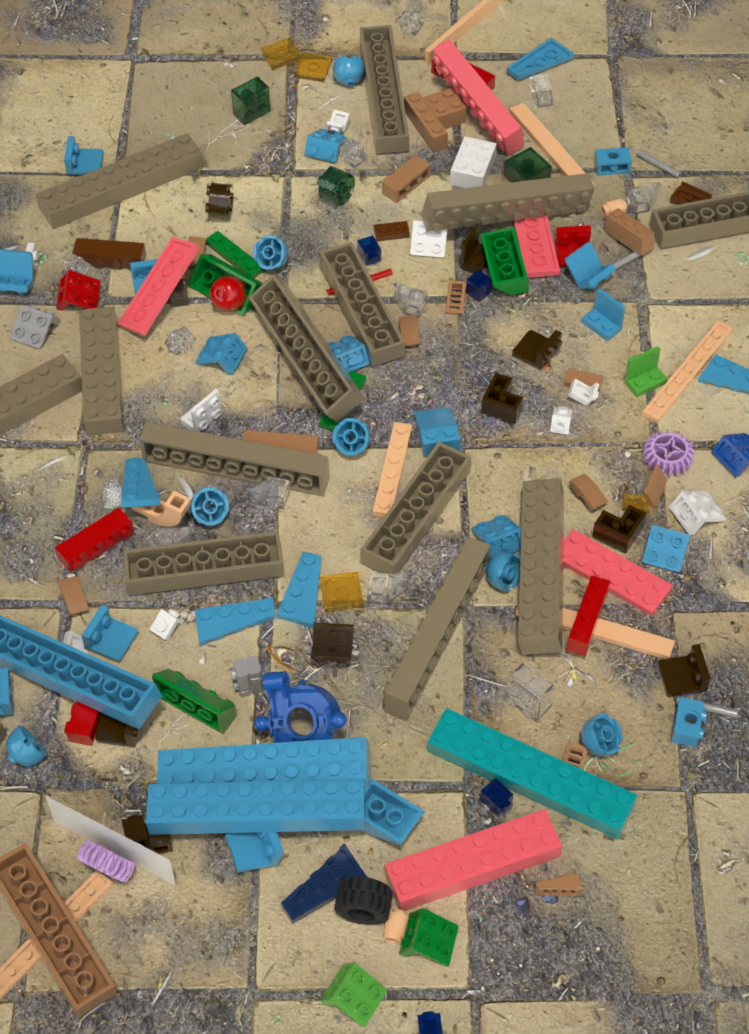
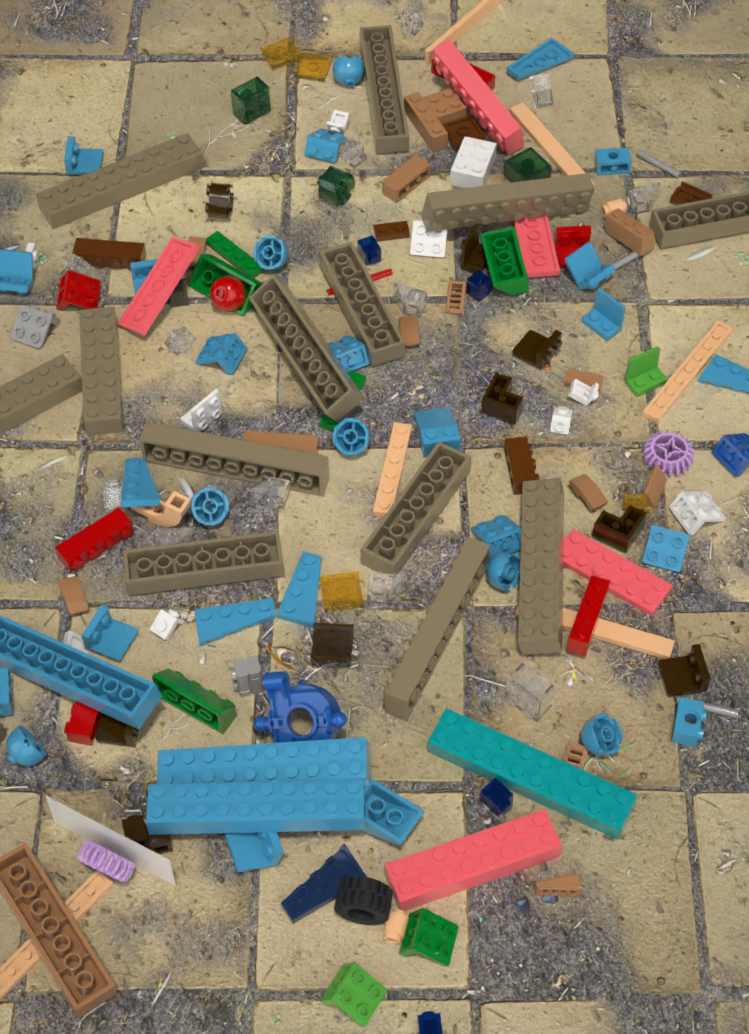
(463, 127): none -> reddish brown plate
(519, 462): none -> reddish brown brick

